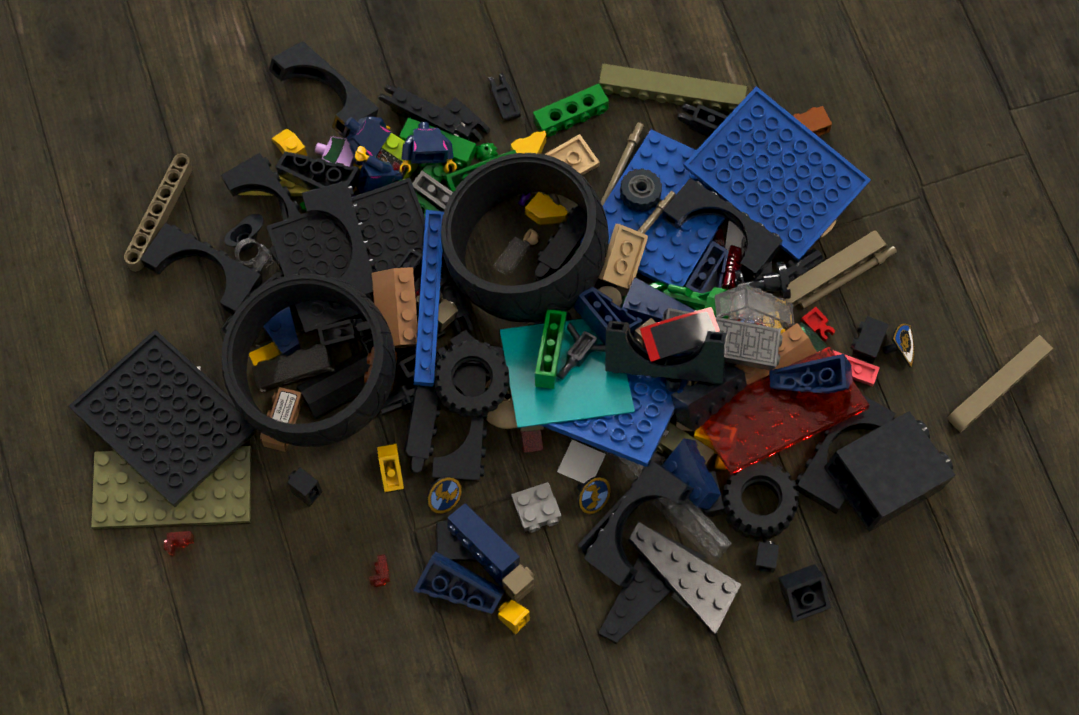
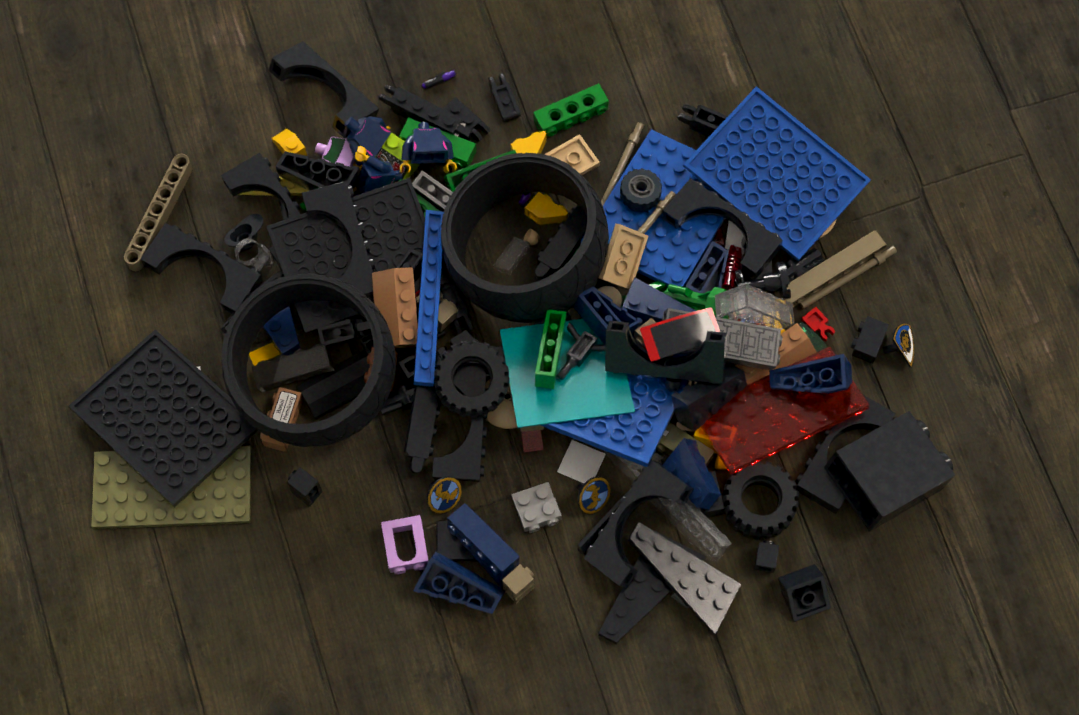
(181, 539): clear red bracket -> none
(382, 569): clear red bracket -> none
(390, 467): yellow slope -> none
(420, 560): none -> lavender panel
(435, 170): green bracket -> none
(439, 78): none -> black piece
(483, 154): green animal -> none
(513, 616): yellow slope -> none
(671, 88): olive brick -> none
(815, 120): dark orange piece -> none
(862, 371): coral hinge -> none
(1000, 383): dark tan beam -> none

